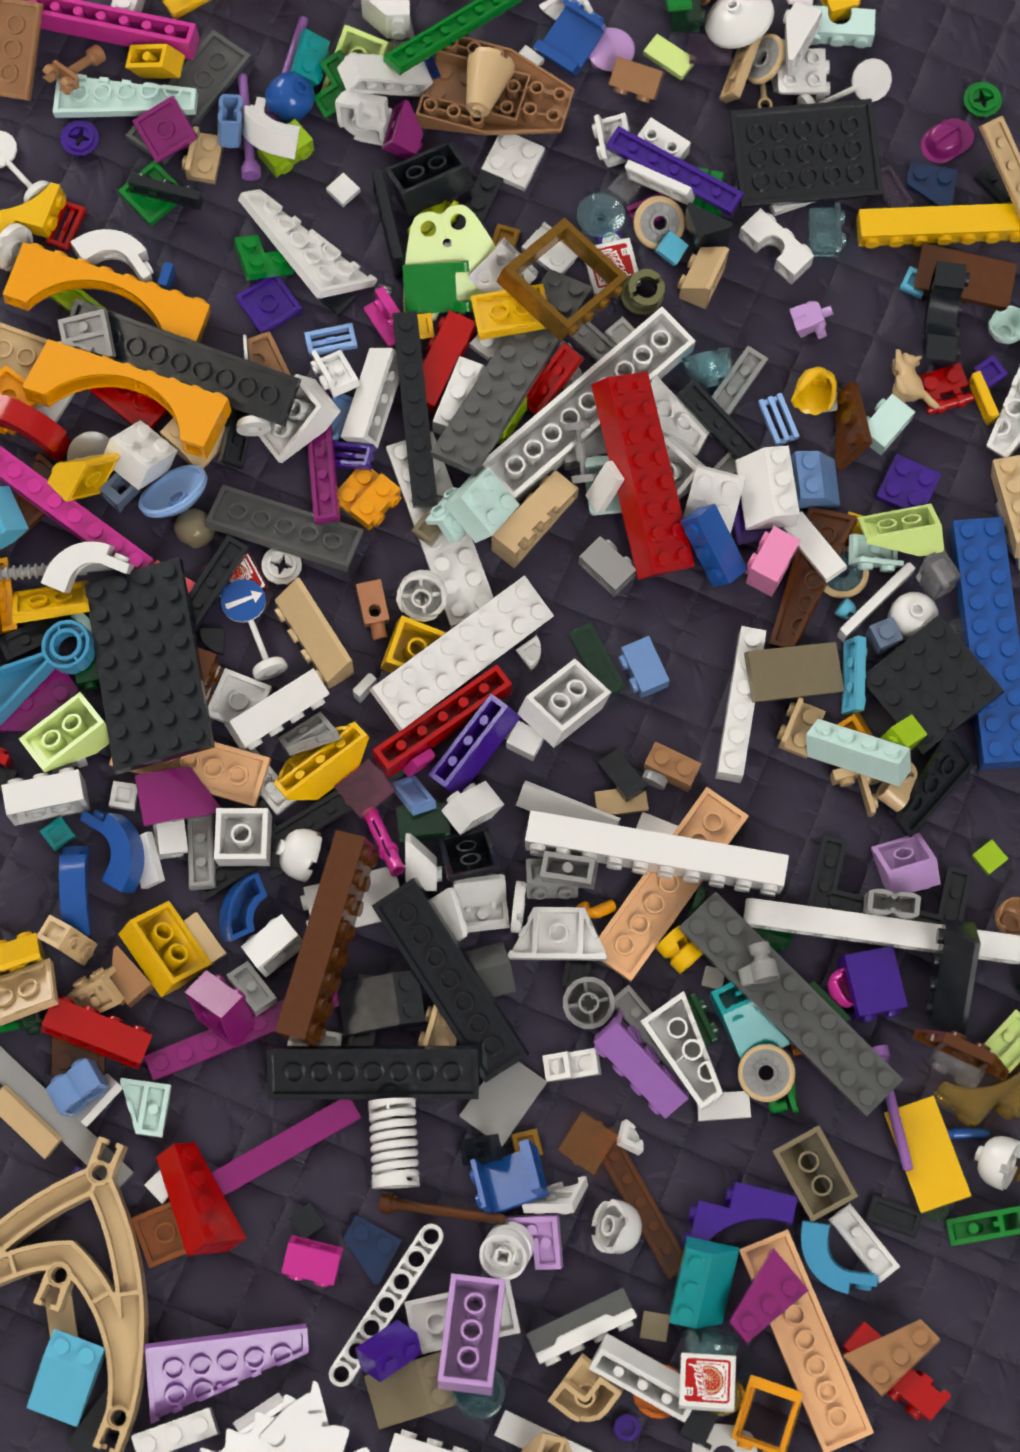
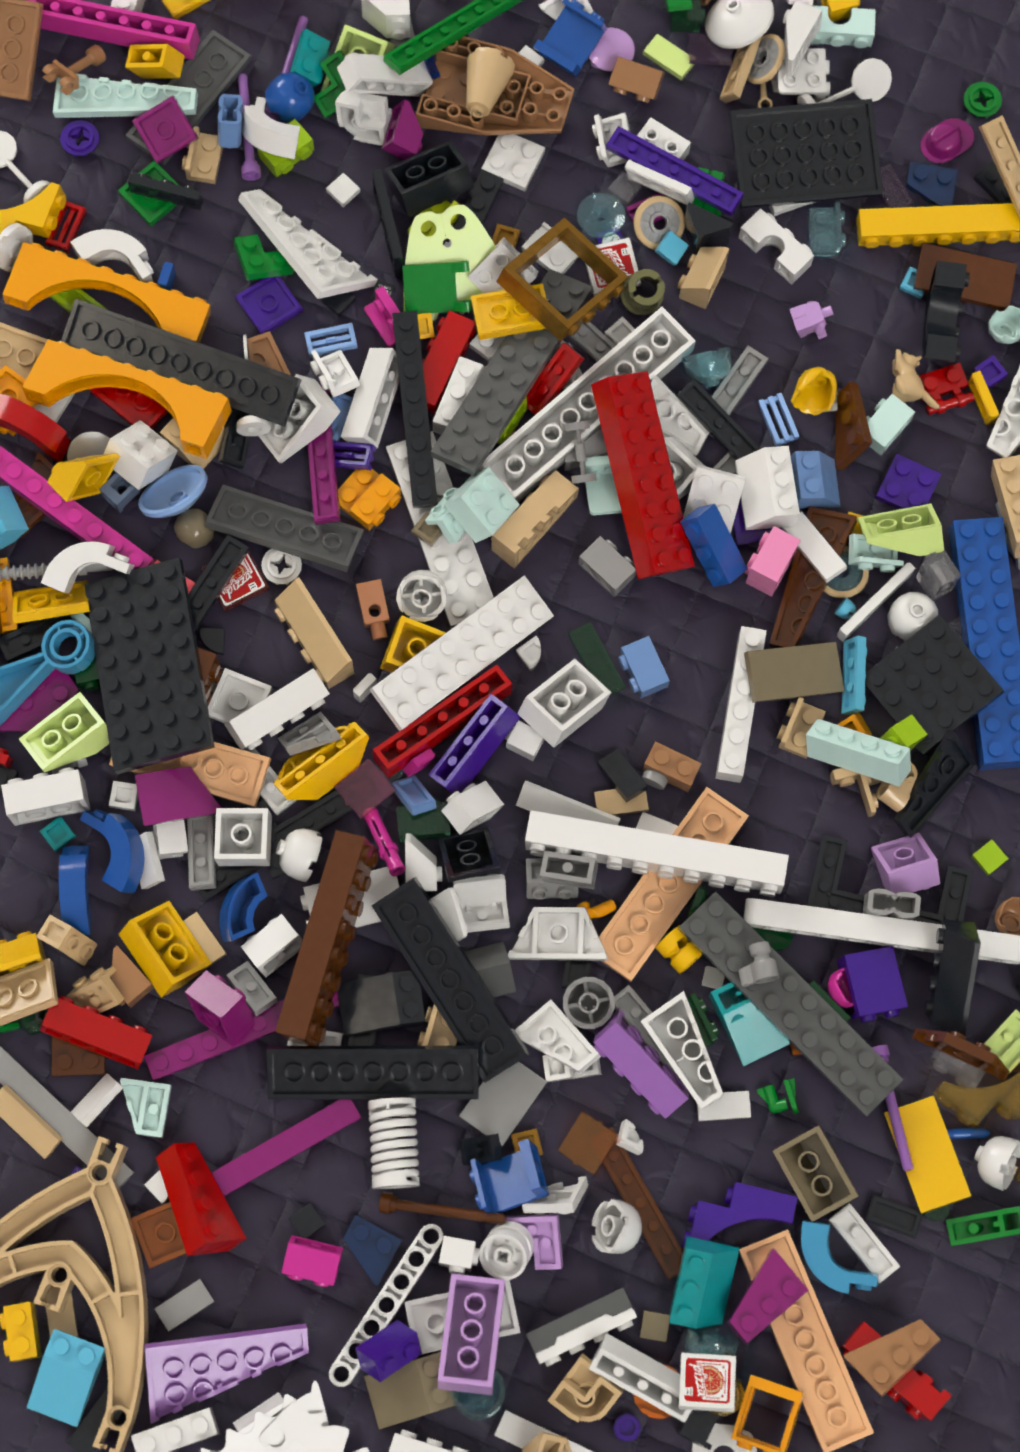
(21, 1331): none -> yellow brick
(77, 1087): medium blue brick -> none
(89, 332): light grey wing -> none
(184, 1305): none -> light grey tile
(243, 603): piece -> none
(458, 1255): none -> white brick
(518, 906): white tile -> none
(558, 1038): none -> white wing
(604, 487): white tile -> none
(783, 1075): light grey wheel -> none
(884, 636): sand blue brick -> none

